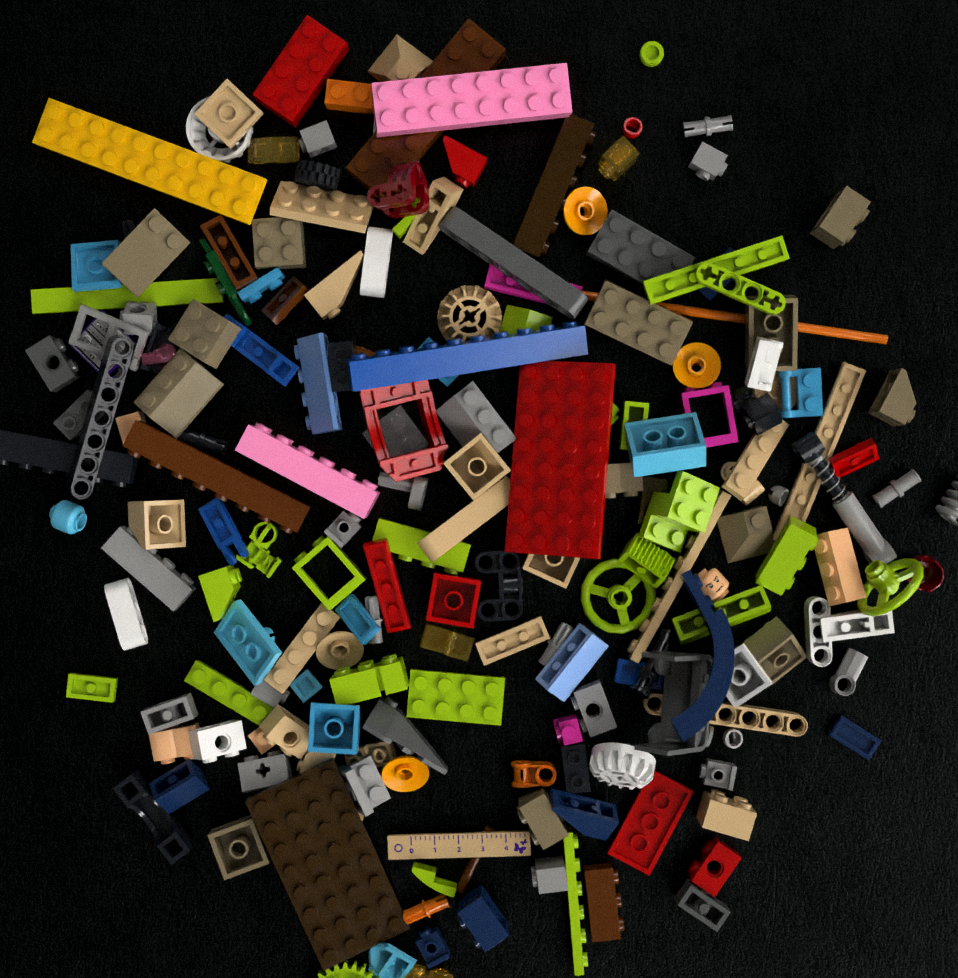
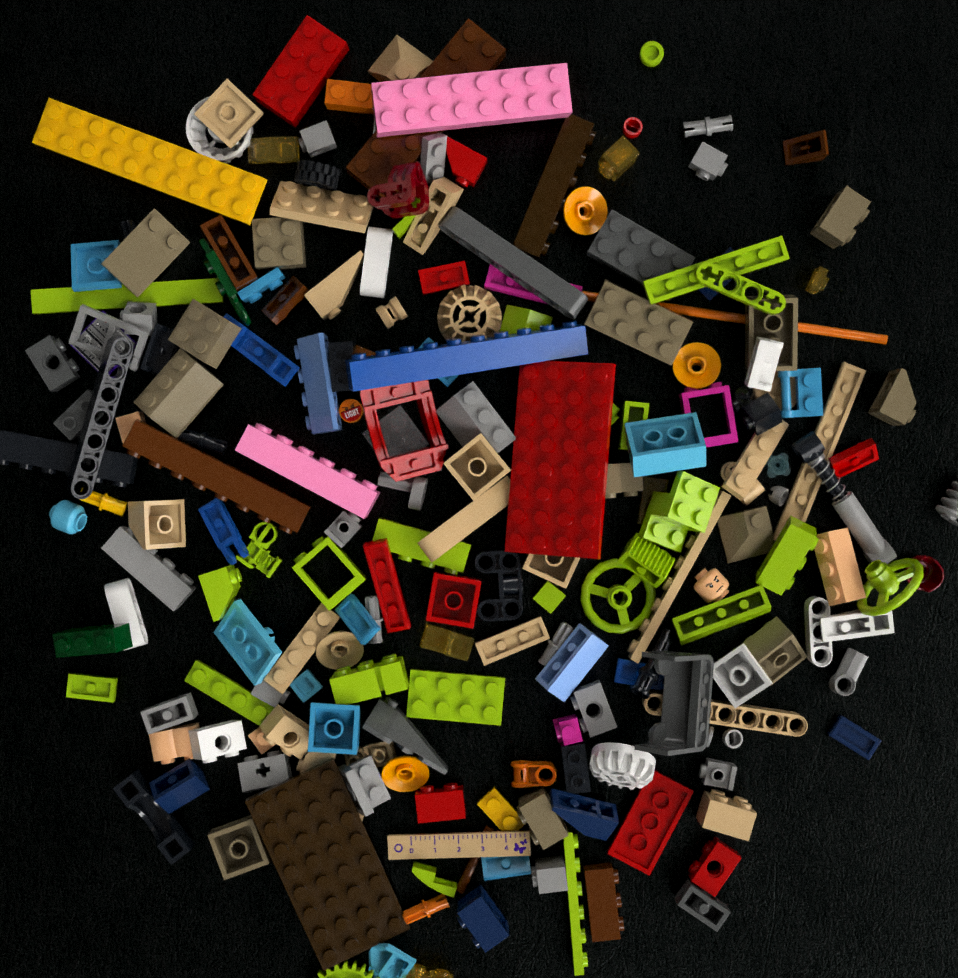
(92, 640): none -> dark green brick
(106, 503): none -> yellow axle
(160, 355): clear pink arm -> none
(351, 410): none -> tile
(396, 309): none -> tan wheel
(432, 936): dark blue brick -> none
(433, 156): none -> light grey plate
(440, 803): none -> red brick
(443, 277): none -> red plate
(500, 811): none -> yellow plate
(505, 867): none -> dark azure plate
(549, 596): none -> lime tile
(722, 667): dark blue arch -> none
(784, 465): none -> clear light blue plate
(806, 148): none -> reddish brown slope
(818, 280): none -> clear yellow plate
(896, 488): light grey pin -> none

